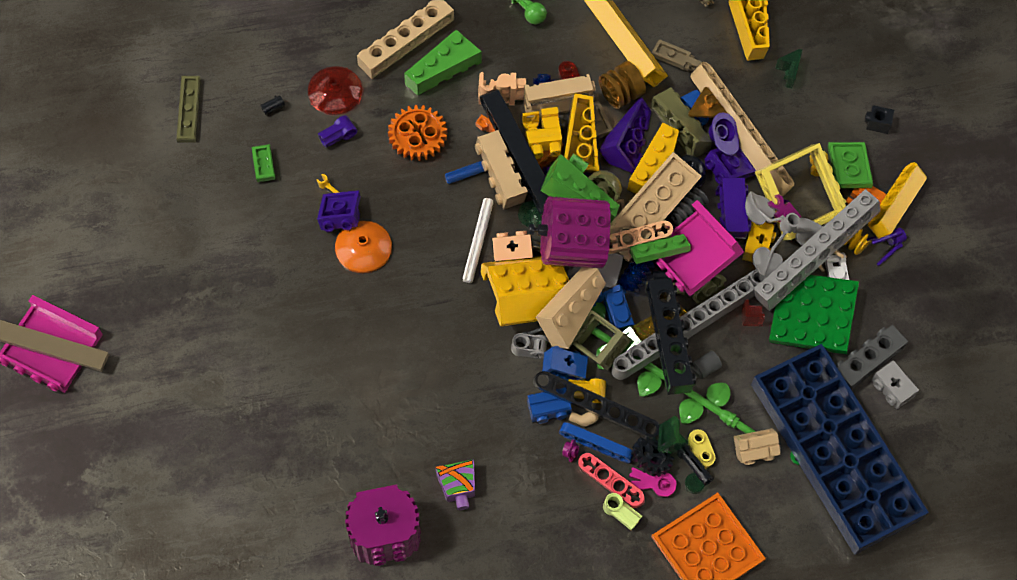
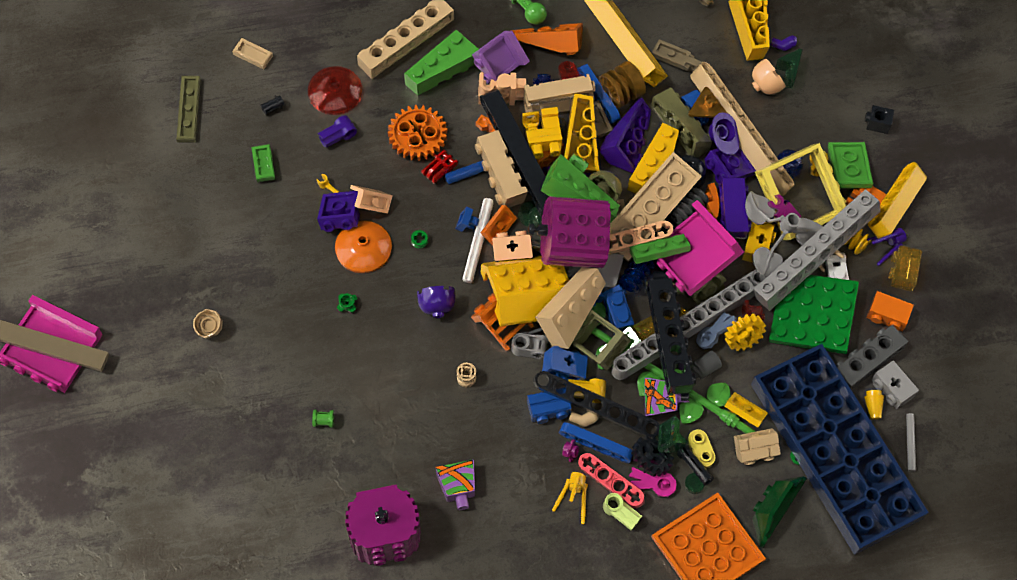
(207, 323): none -> tan hair
(252, 53): none -> tan tile
(323, 418): none -> bright green bush
(343, 298): none -> green plate
(372, 199): none -> light nougat panel
(423, 242): none -> green bush
(436, 300): none -> dark purple cylinder
(439, 167): none -> red arm
(466, 220): none -> blue tile
(468, 378): none -> tan wheel
(486, 315): none -> orange plate
(499, 223): none -> orange plate
(500, 56): none -> medium lavender panel
(561, 39): none -> orange wedge
(575, 484): none -> yellow plant
(600, 95): none -> blue beam
(657, 399): none -> torso
(709, 335): none -> sand blue piece
(713, 204): none -> orange slope
(745, 332): none -> yellow gear
(746, 409): none -> yellow plate
(767, 79): none -> light nougat cylinder
(774, 506): none -> dark green wedge
(784, 44): none -> dark purple arm
(793, 168): none -> clear blue hair
(874, 403): none -> yellow cone
(889, 311): none -> orange brick
(906, 268): none -> clear yellow brick
(911, 455): none -> light grey bar

